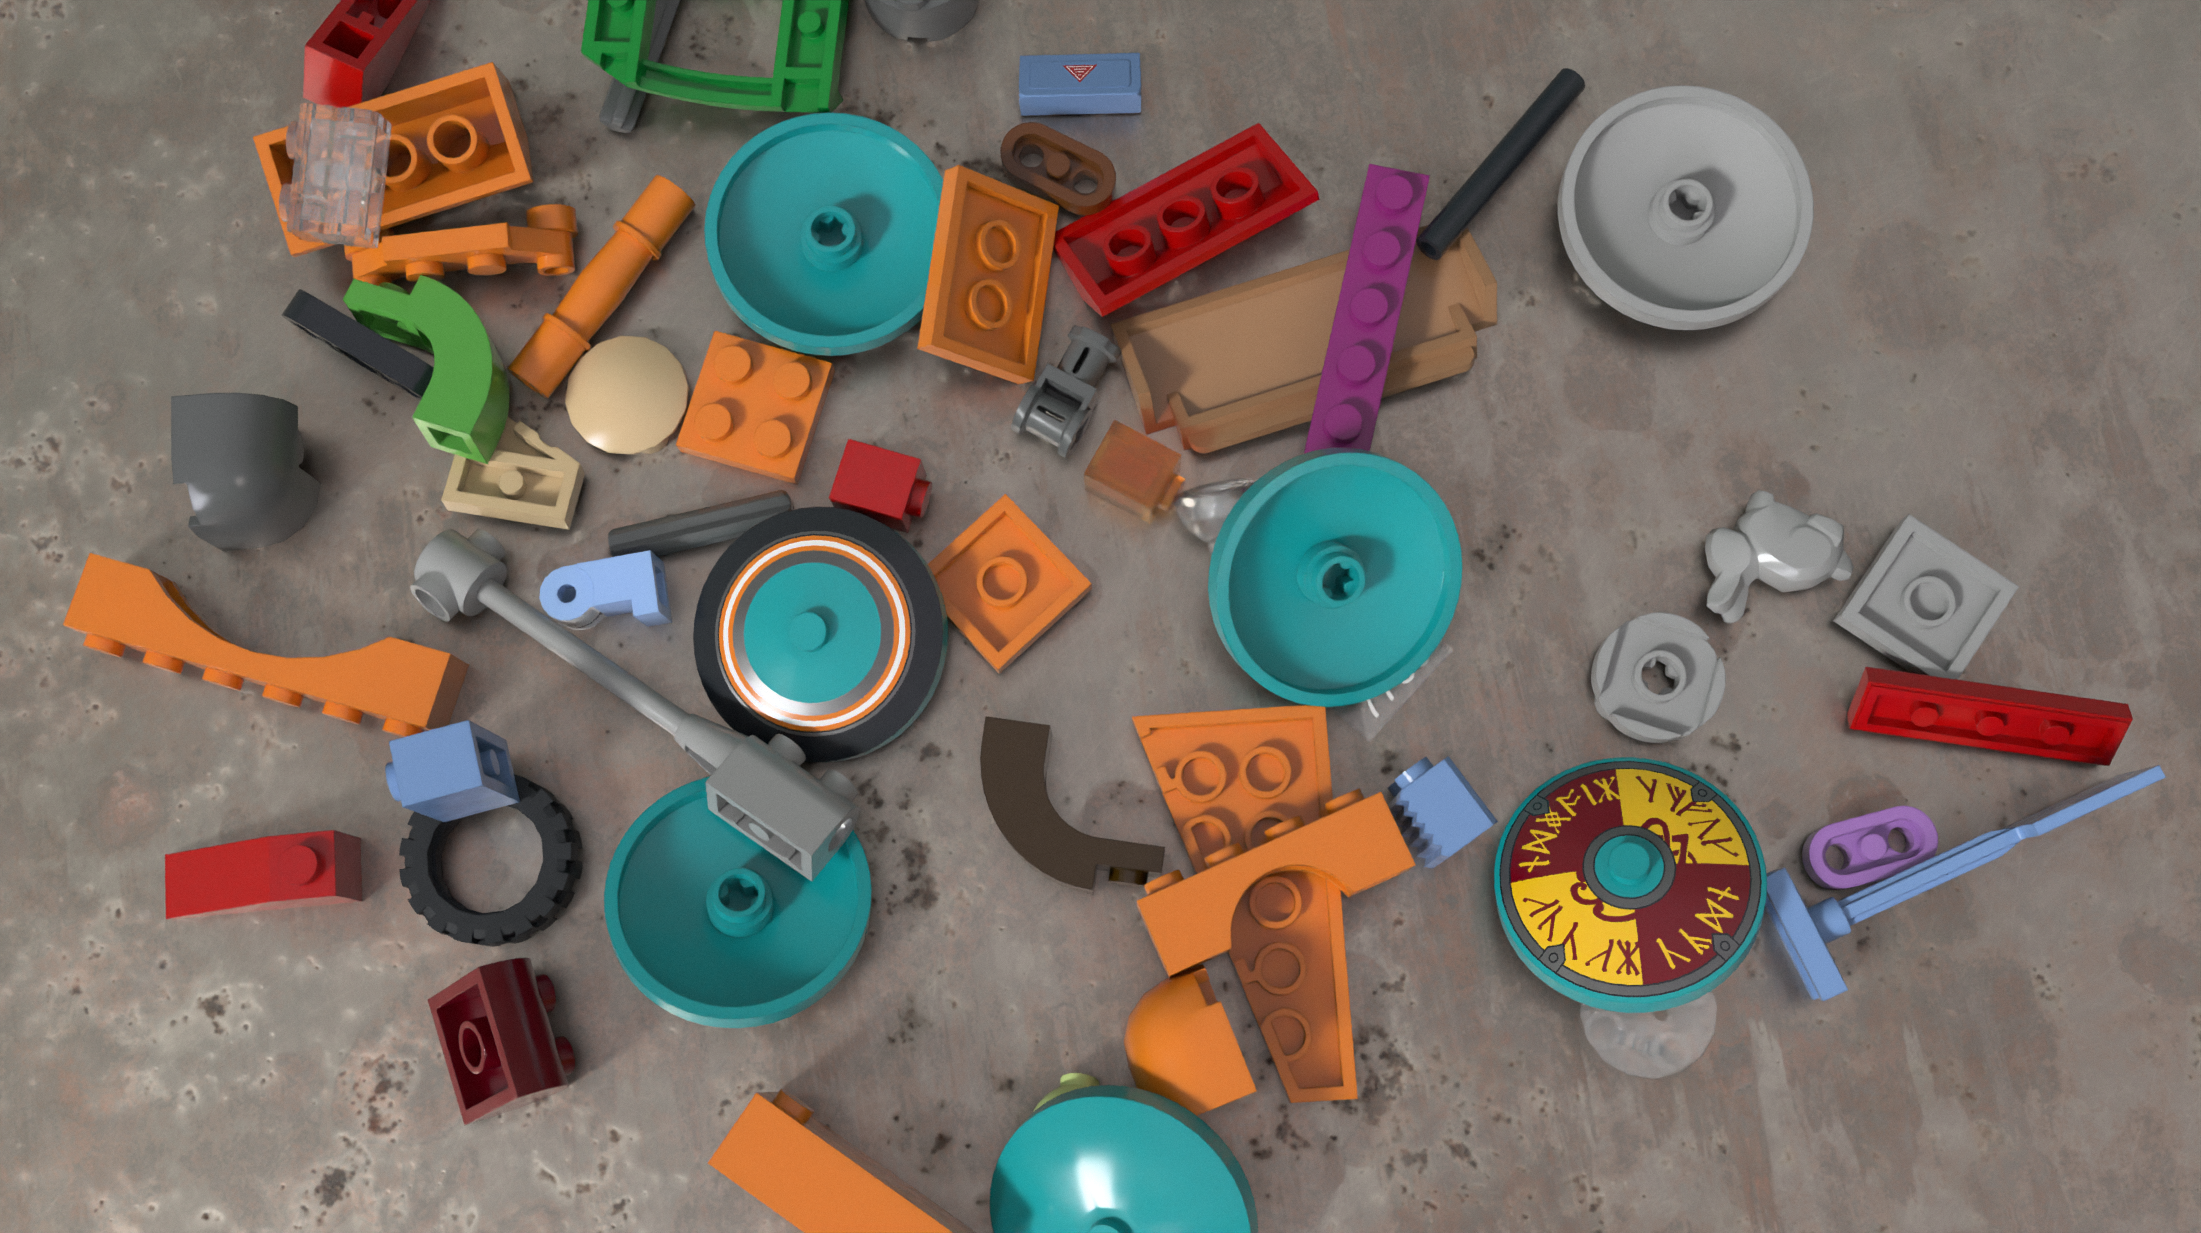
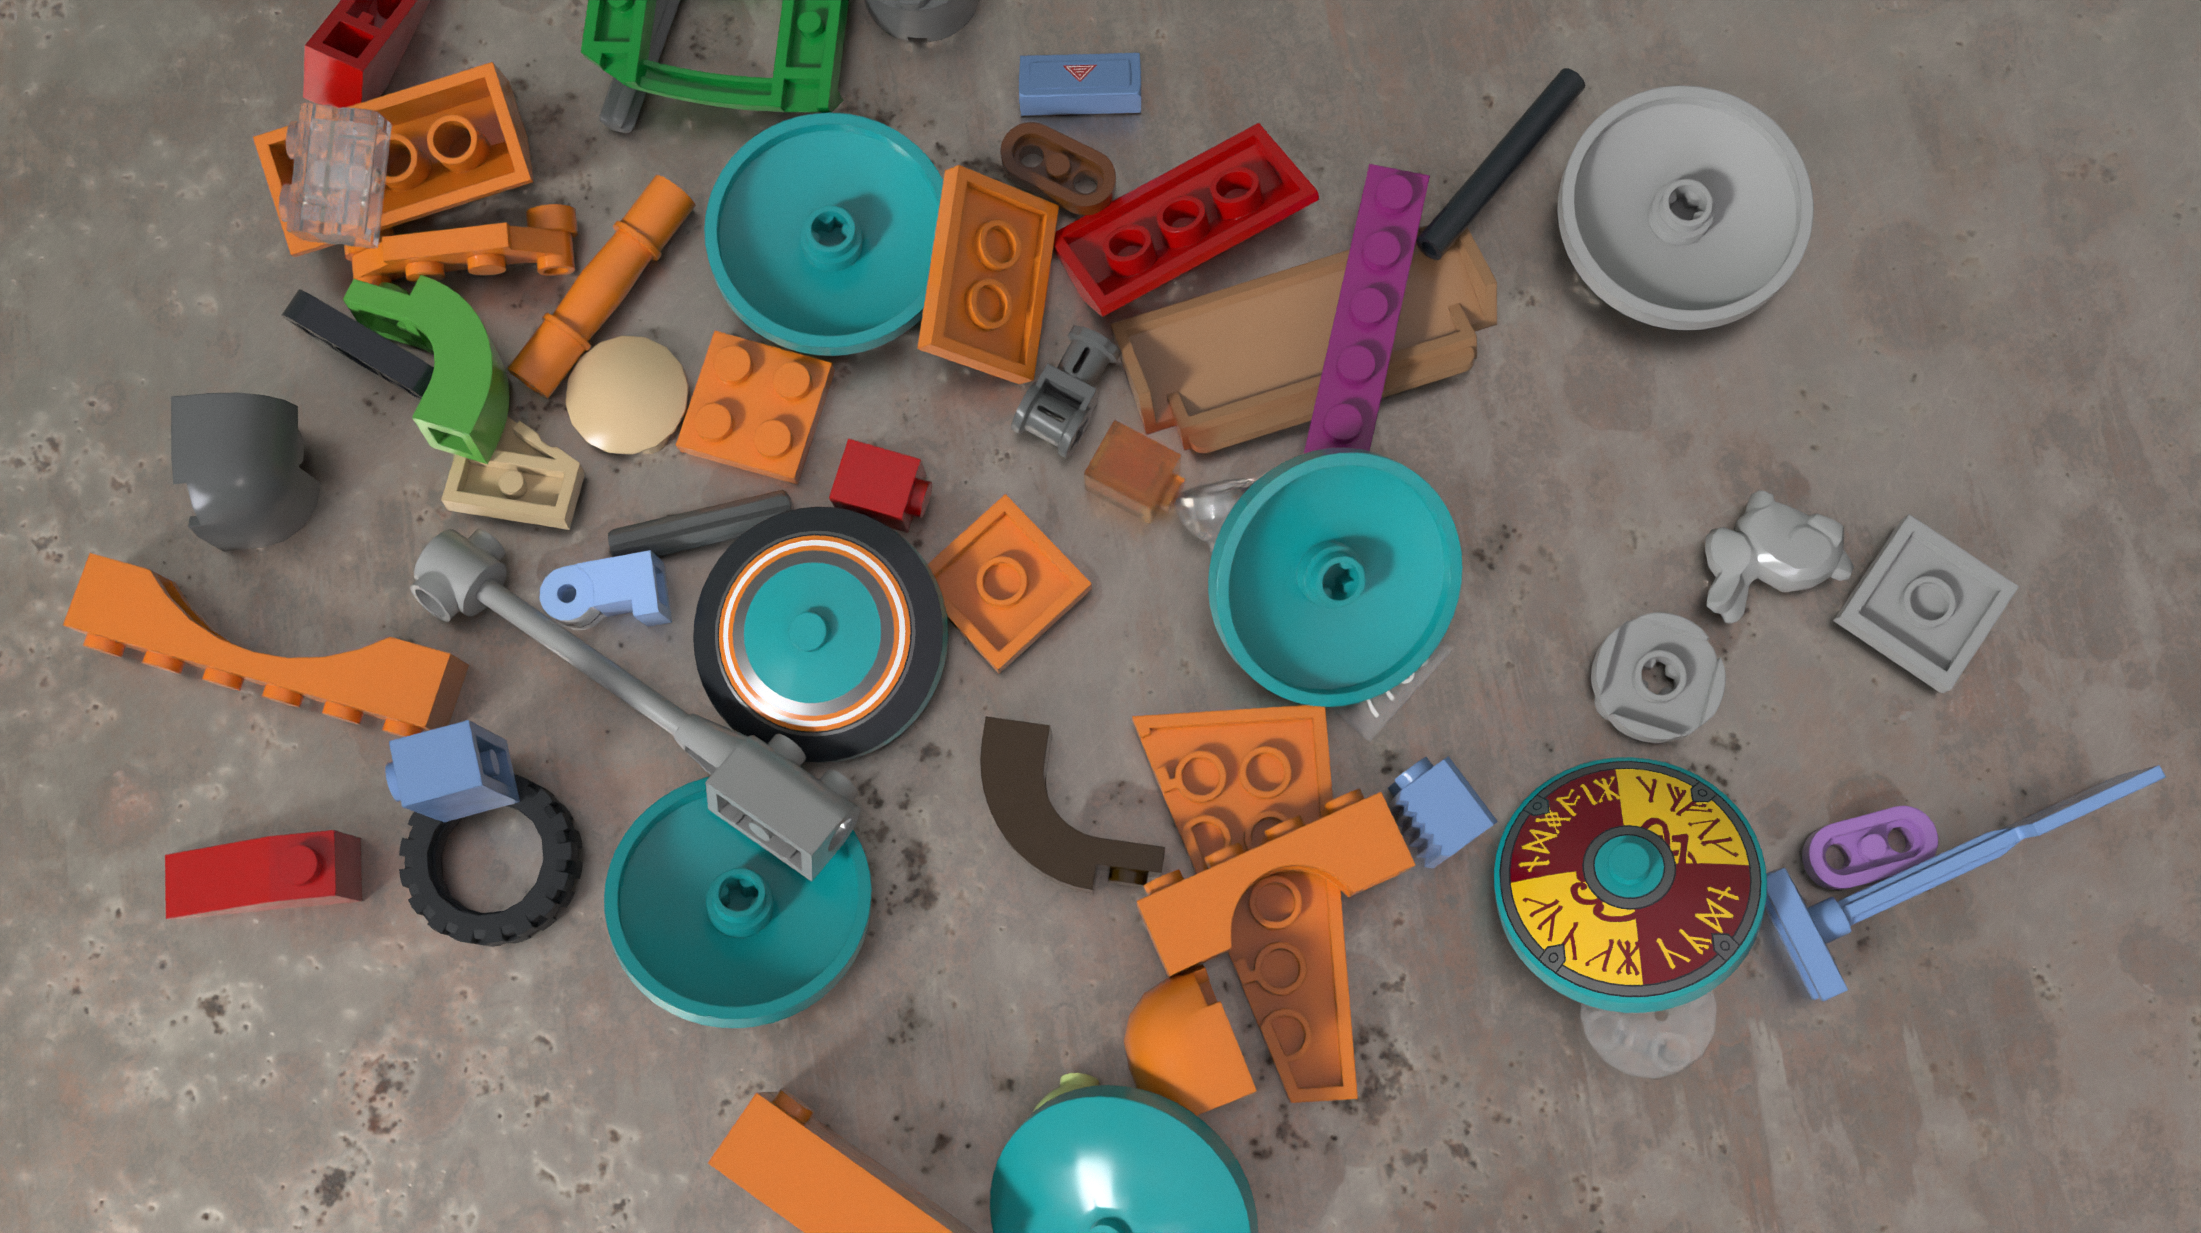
(501, 1039): dark red brick -> none
(1988, 716): red tile -> none

